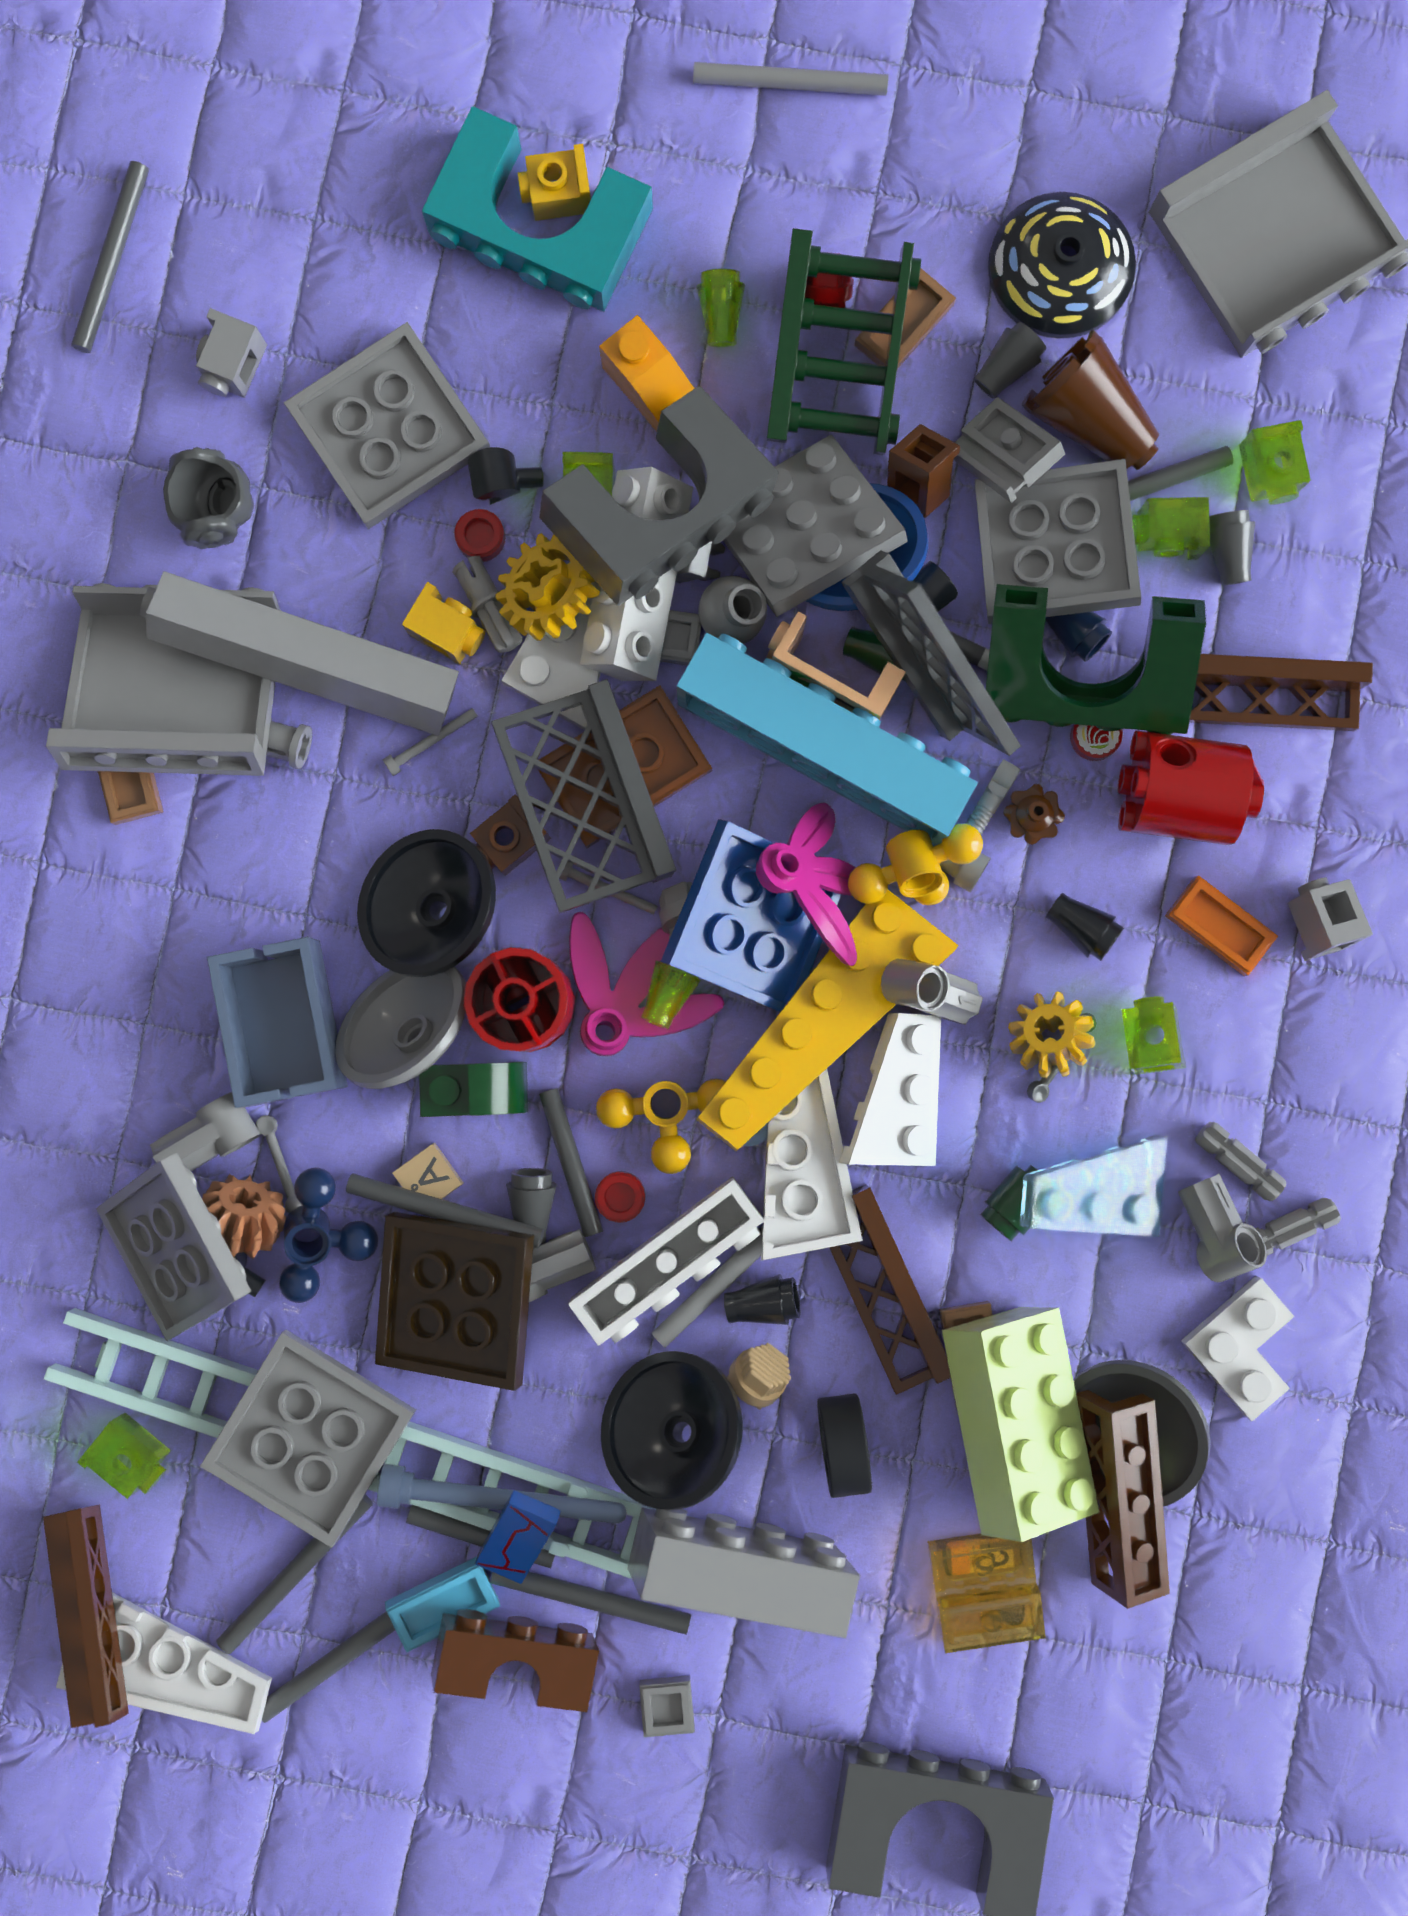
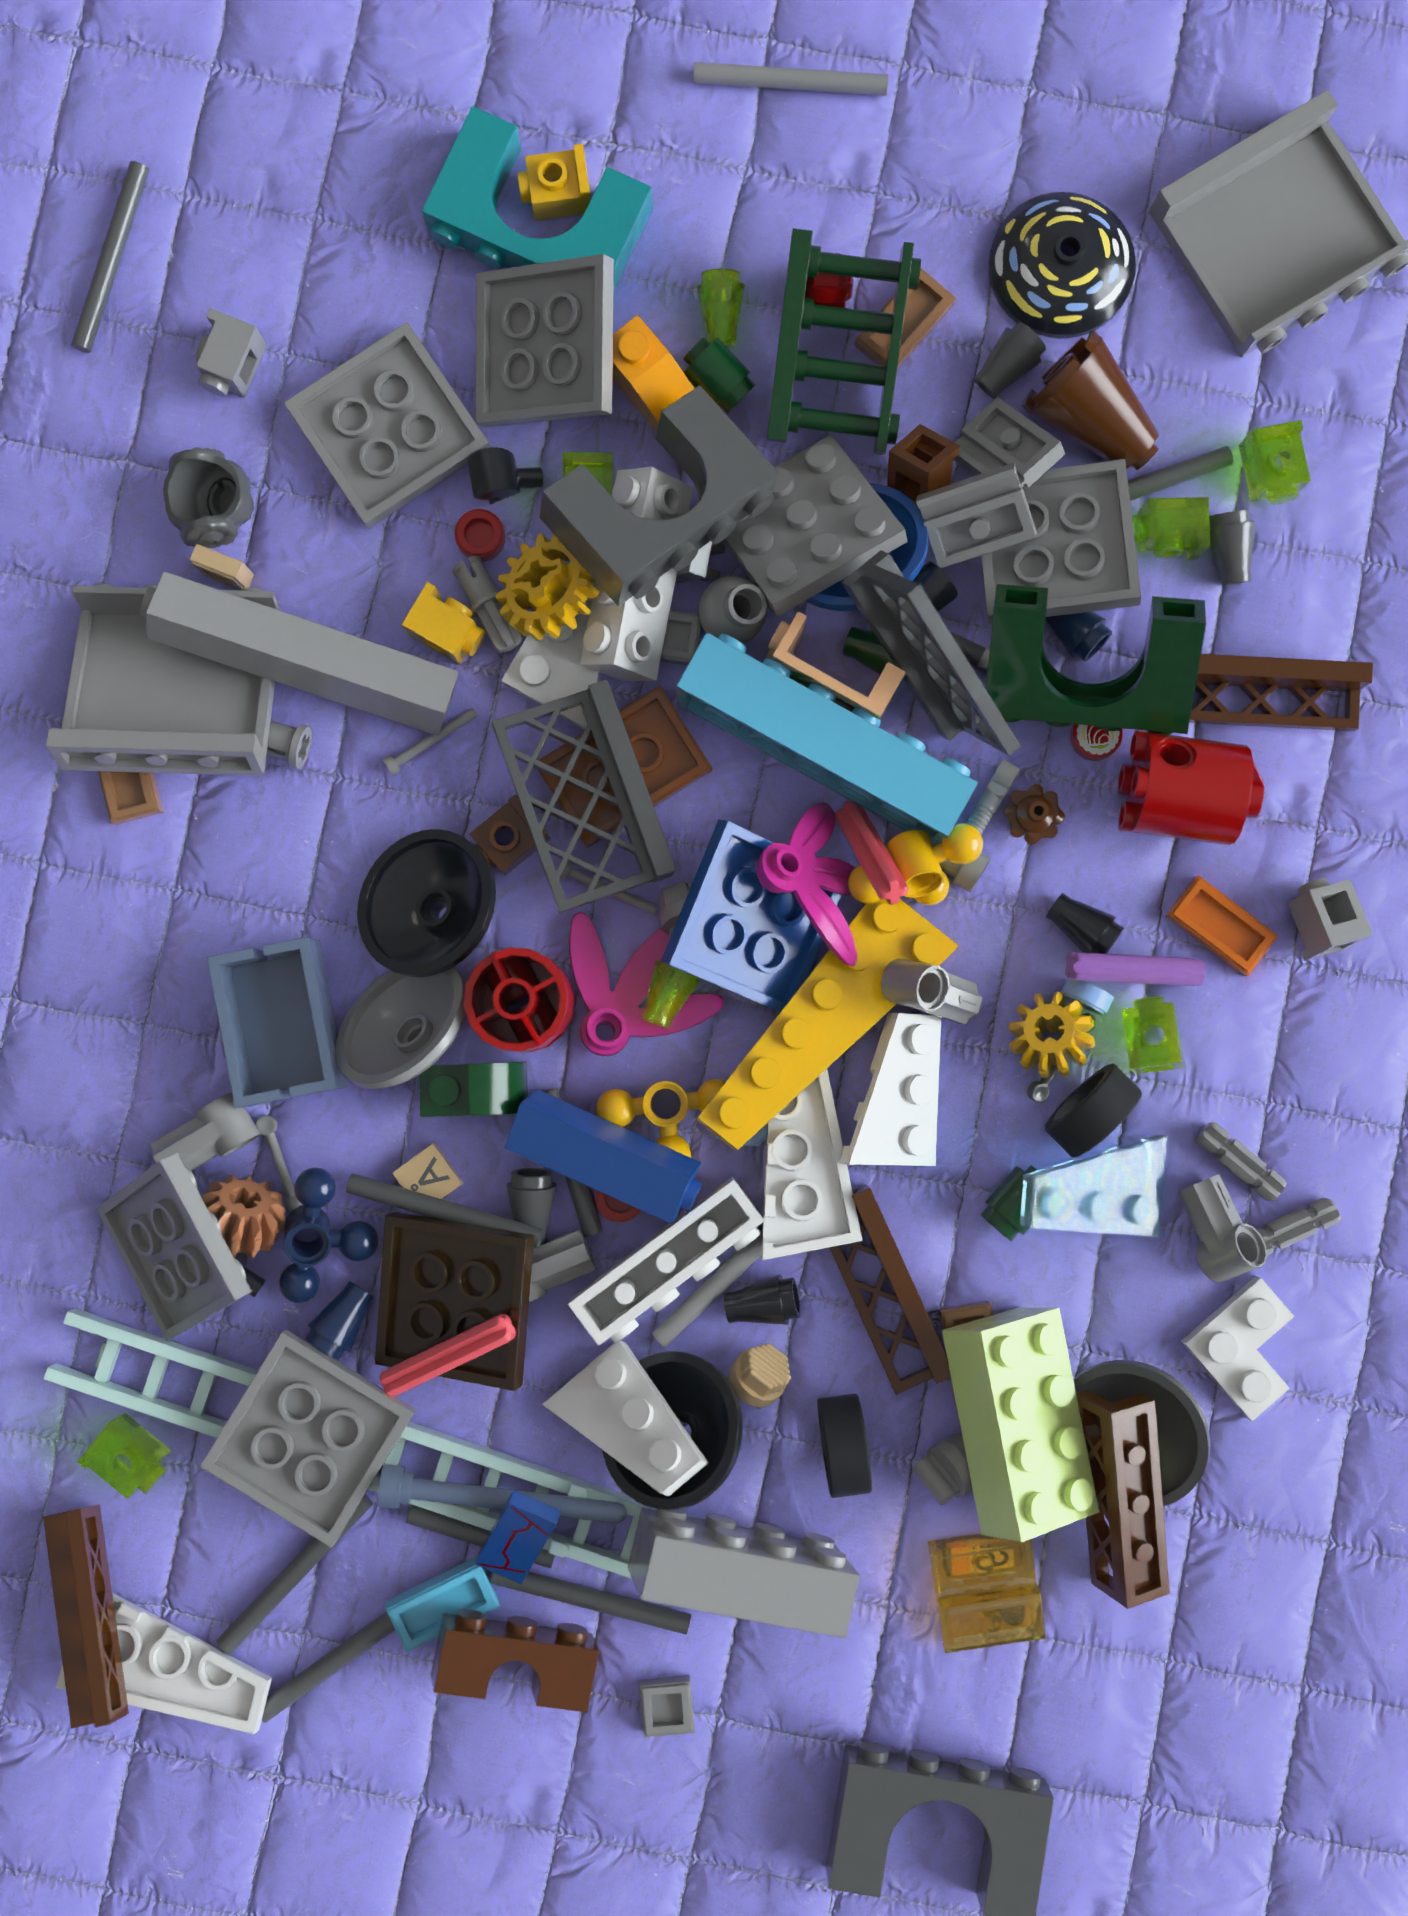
(221, 567): none -> tan tile
(339, 1321): none -> dark blue cone
(447, 1355): none -> coral axle
(544, 341): none -> light grey plate
(604, 1156): none -> blue brick
(629, 1419): none -> white wing
(718, 373): none -> dark green brick
(871, 853): none -> coral axle
(945, 1470): none -> light grey piece
(976, 516): none -> light grey plate
(1090, 996): none -> light blue tile
(1093, 1110): none -> black tyre
(1134, 969): none -> medium lavender axle

